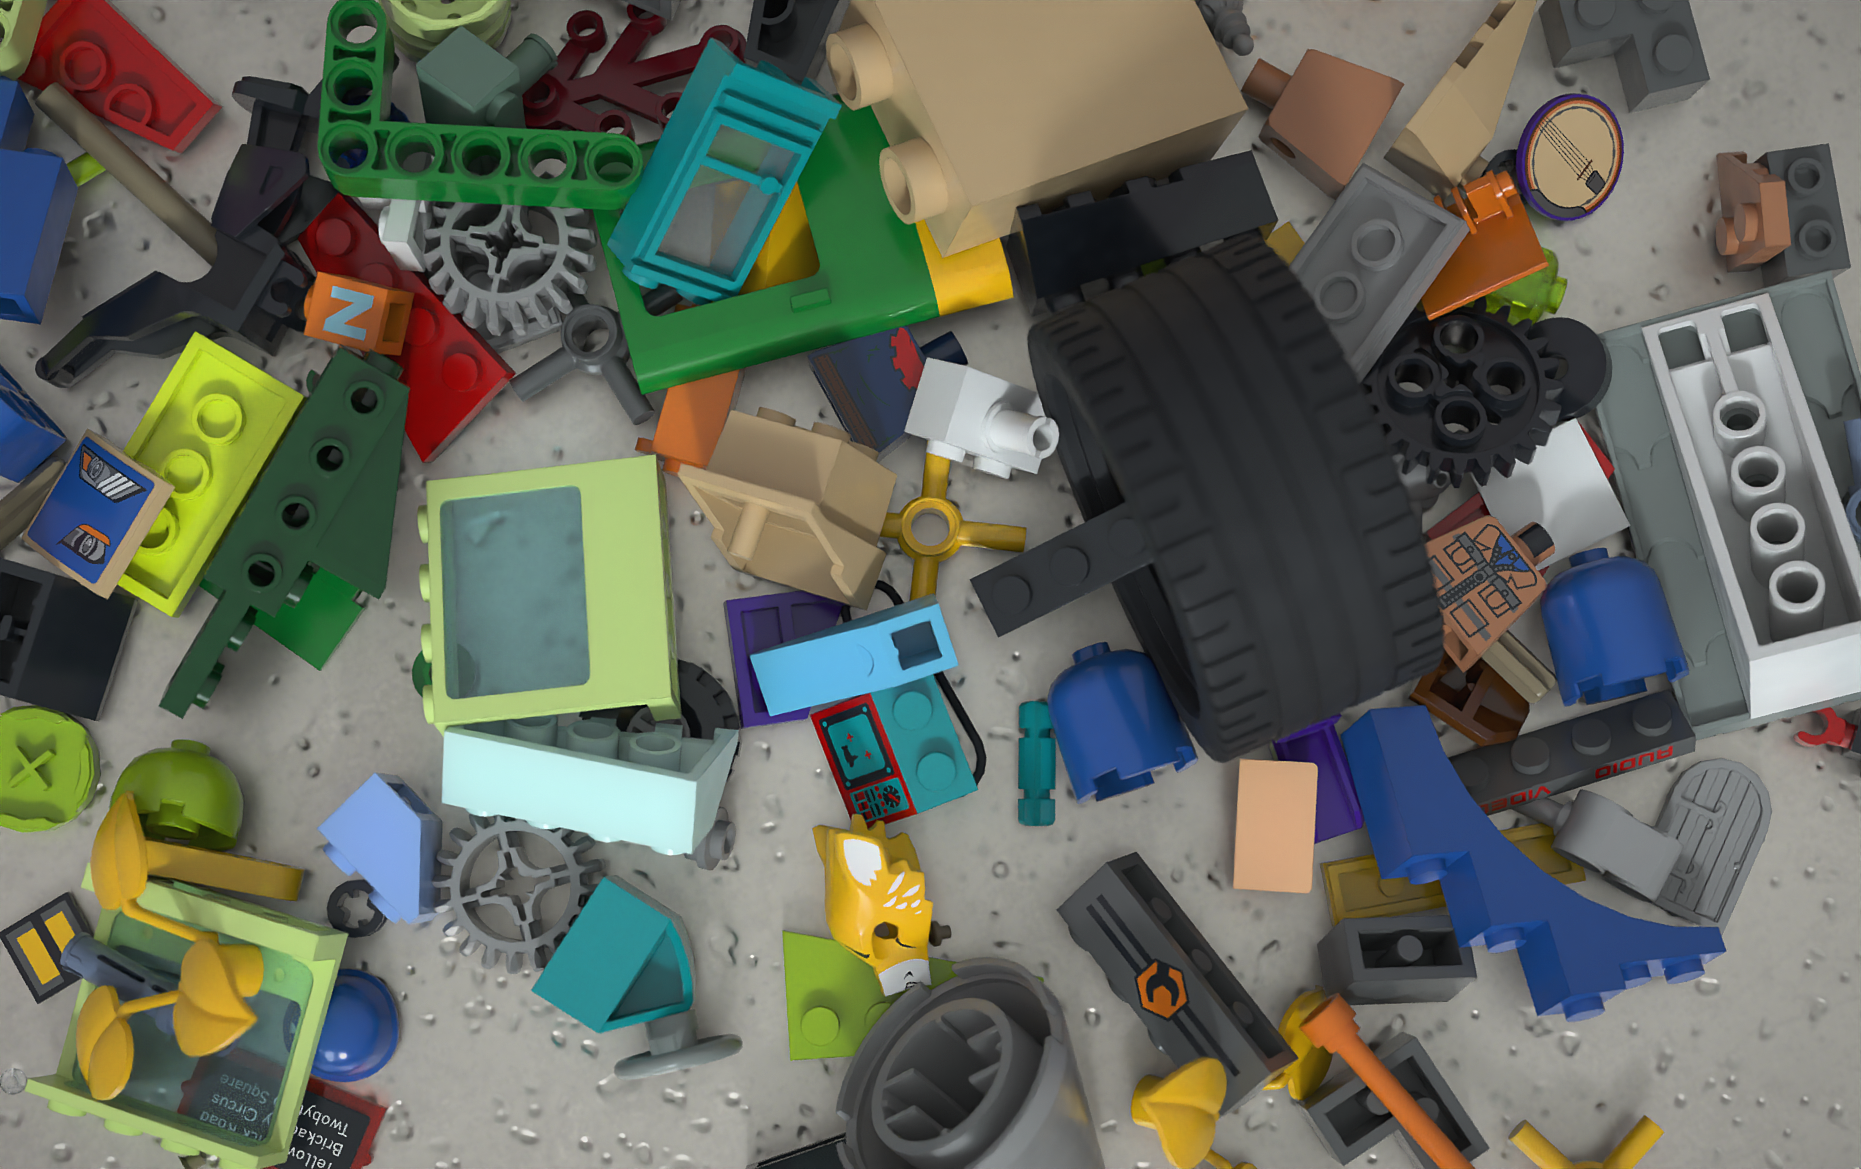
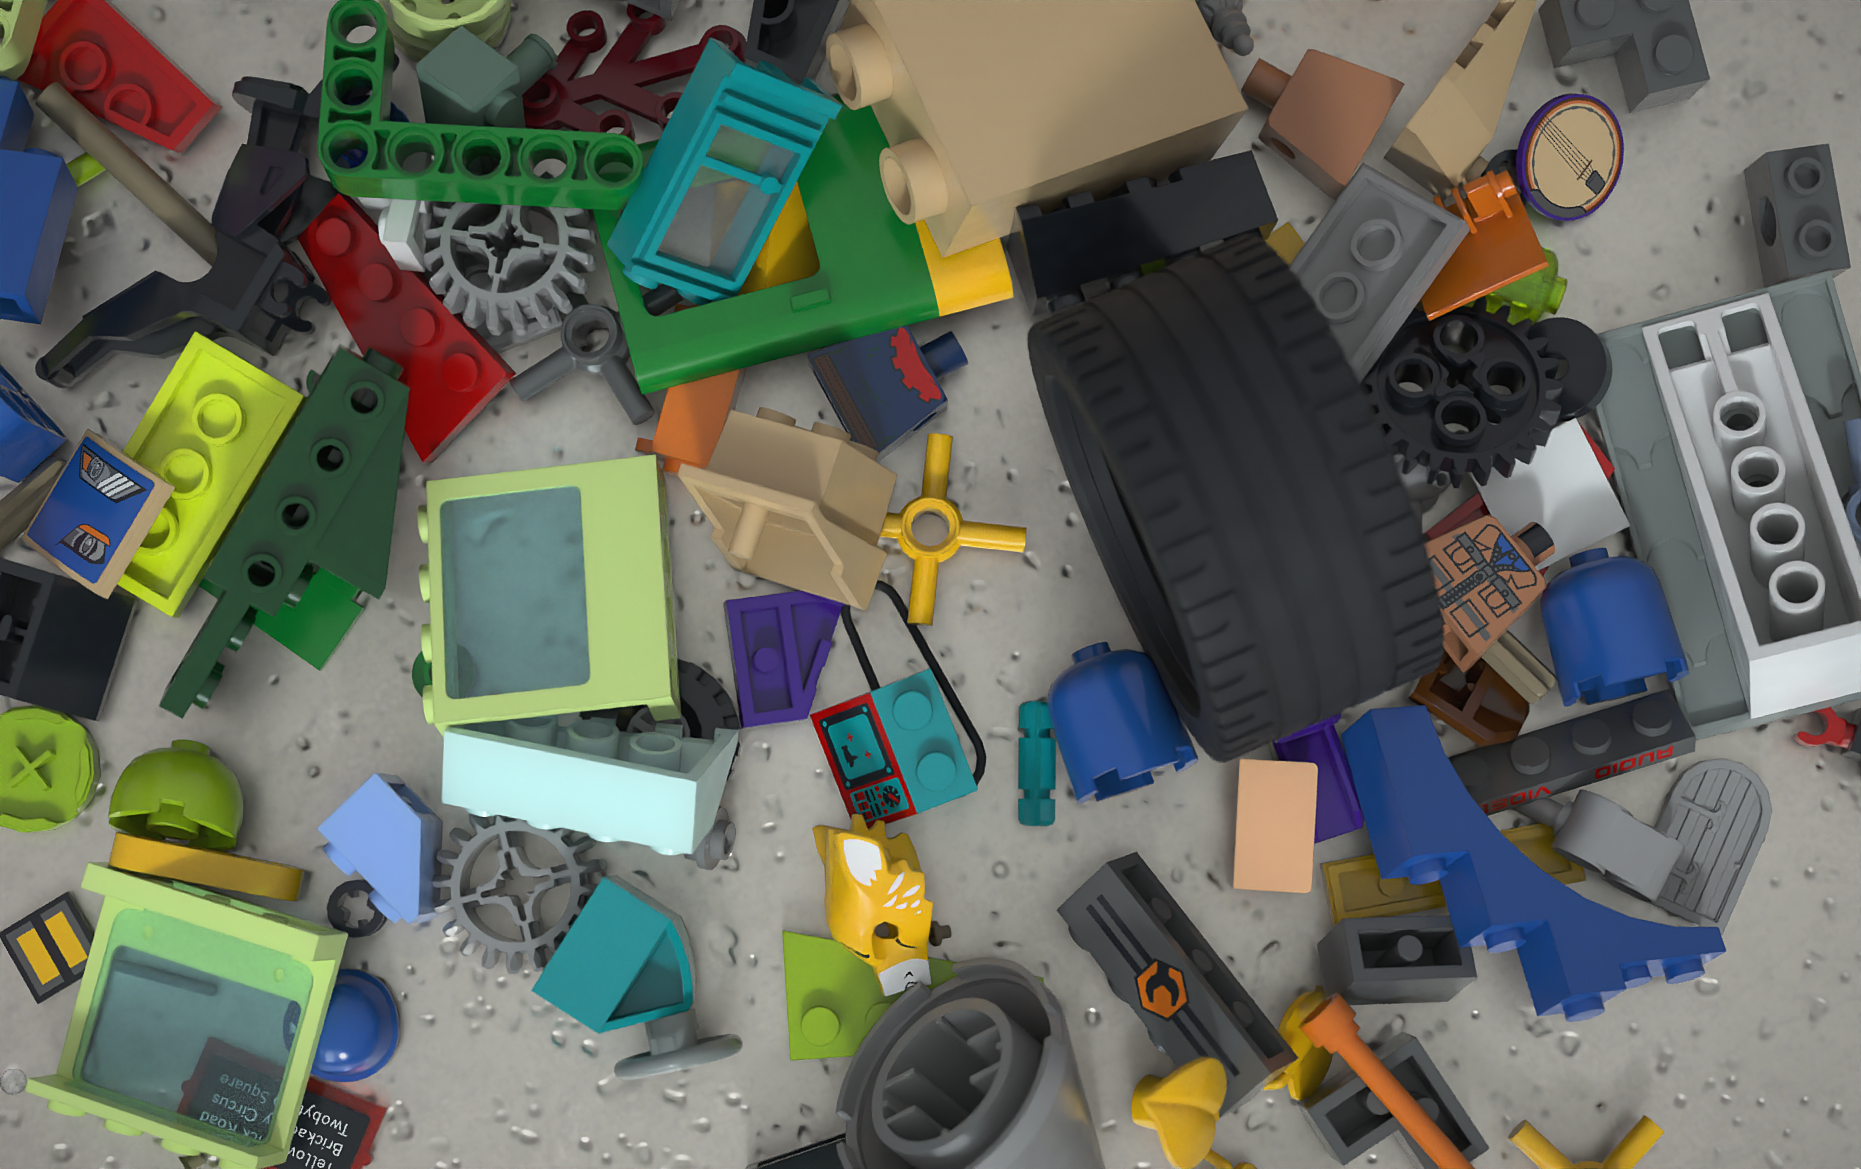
(131, 980): sand blue pin -> none
(213, 975): yellow plant -> none
(357, 313): orange brick -> none
(856, 657): medium azure slope -> none
(980, 416): white brick -> none
(1062, 569): black arch -> none
(1753, 213): nougat wing -> none

